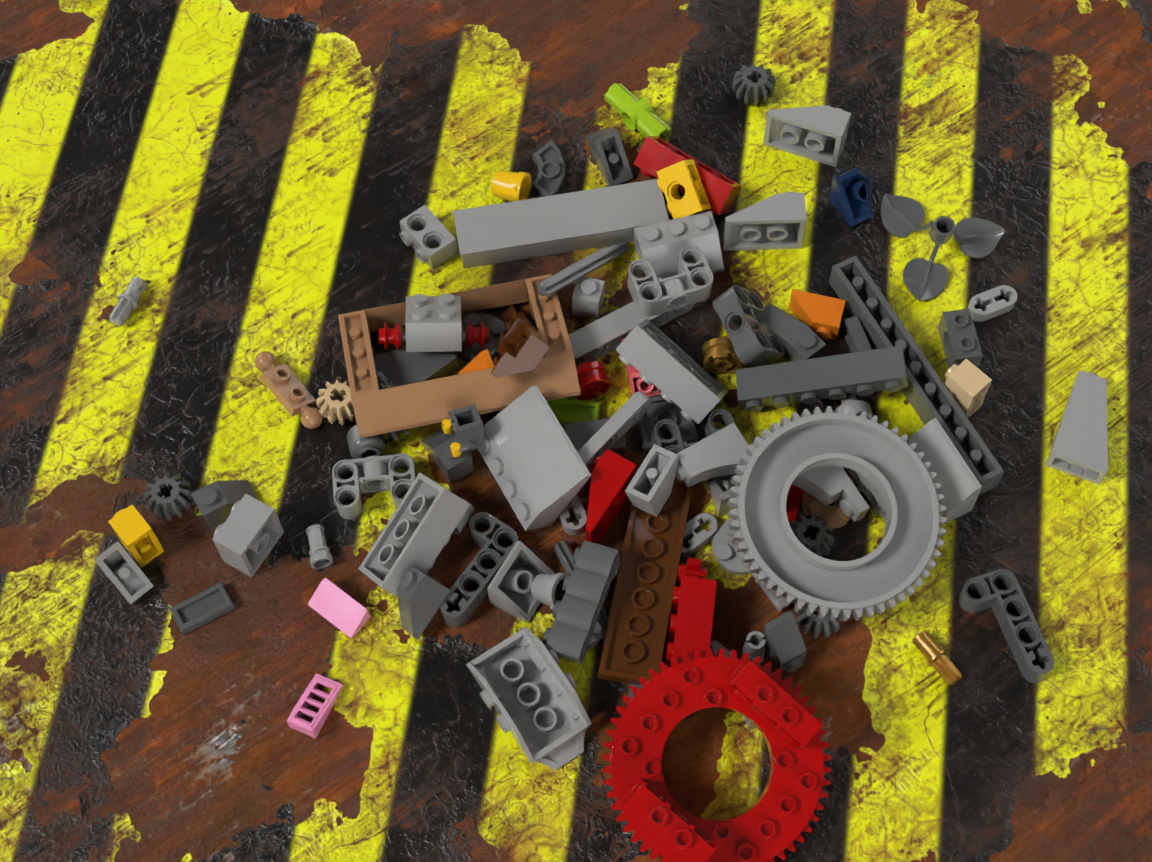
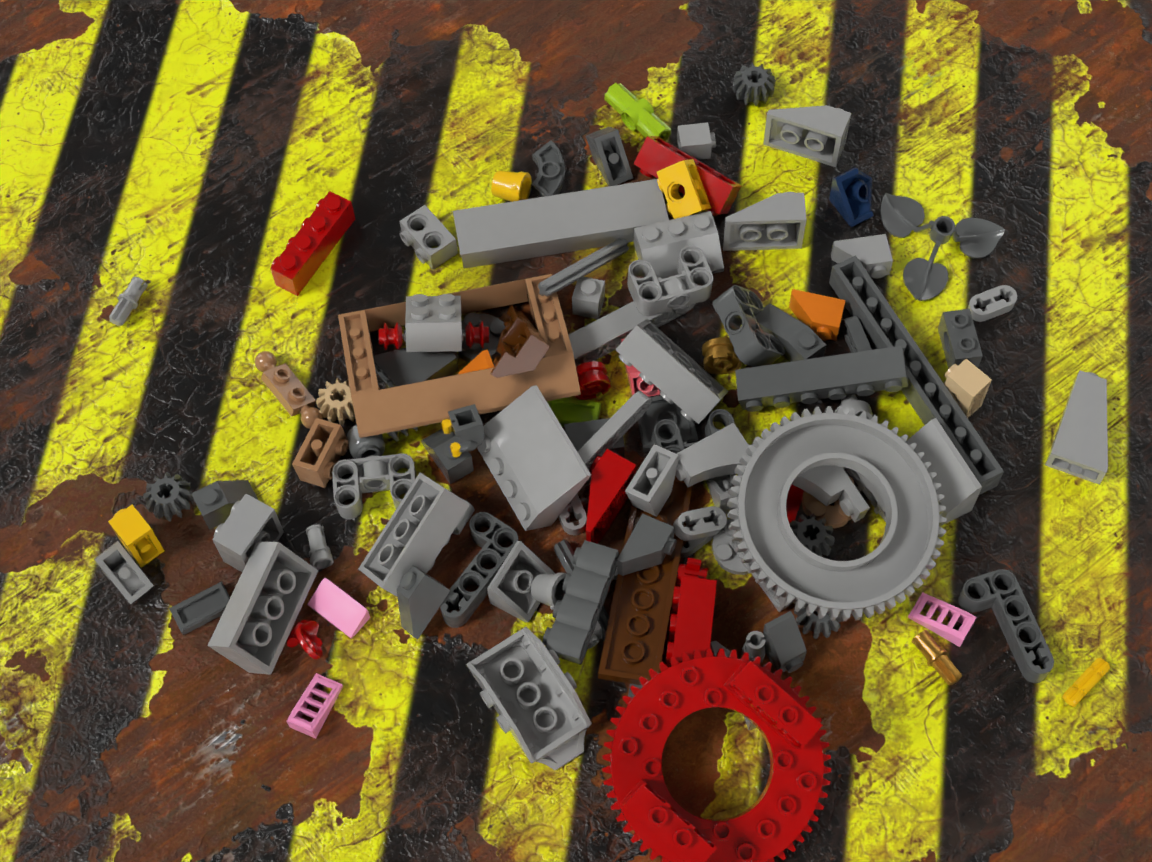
(263, 608): none -> light grey brick
(308, 631): none -> red piece
(312, 243): none -> red brick
(320, 452): none -> medium nougat brick
(646, 546): none -> dark grey slope
(696, 140): none -> light grey brick
(701, 528): none -> light grey beam
(870, 250): none -> light grey slope
(955, 613): none -> bright pink slope
(1086, 682): none -> yellow axle

